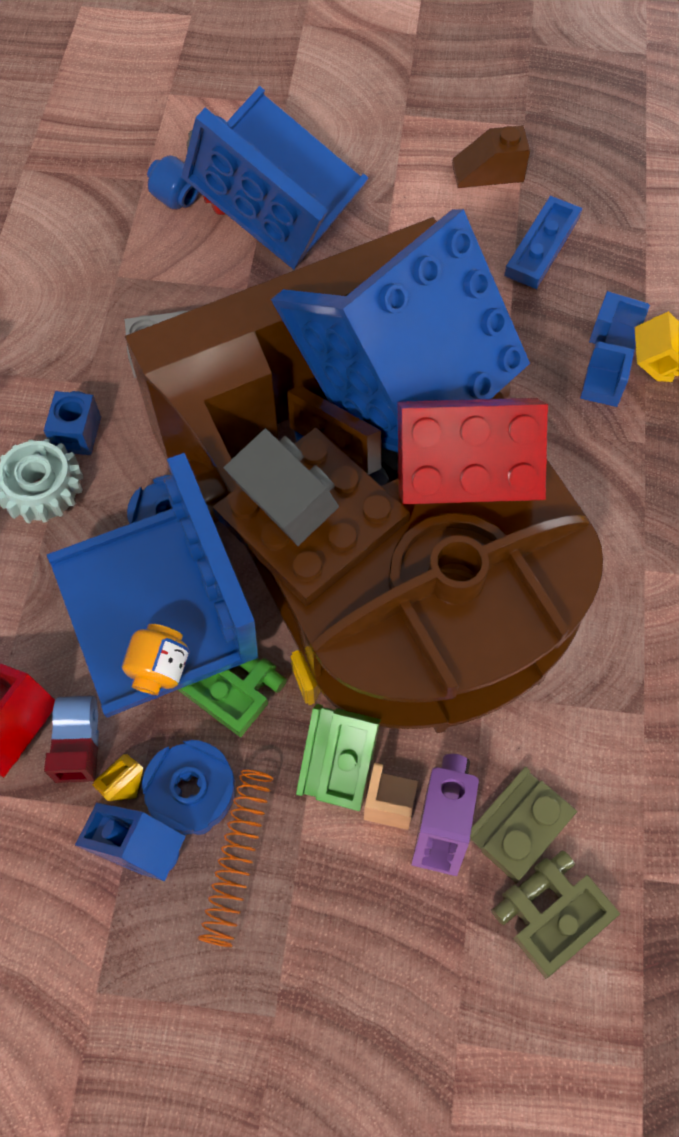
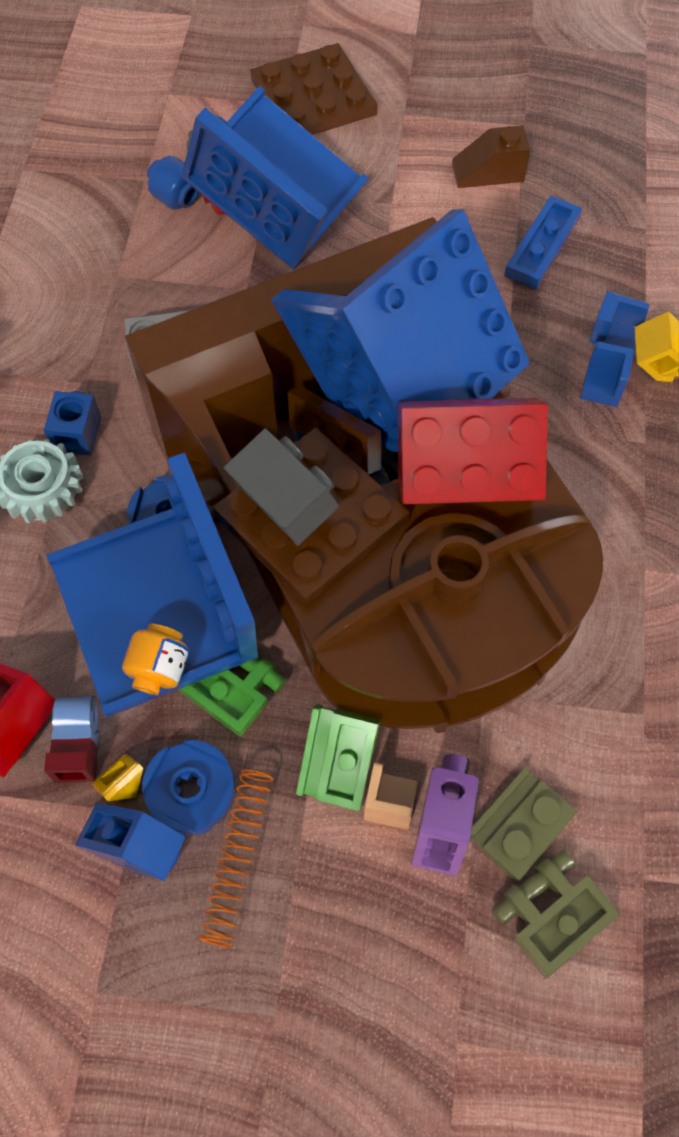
(304, 678): yellow slope -> none
(317, 89): none -> reddish brown plate

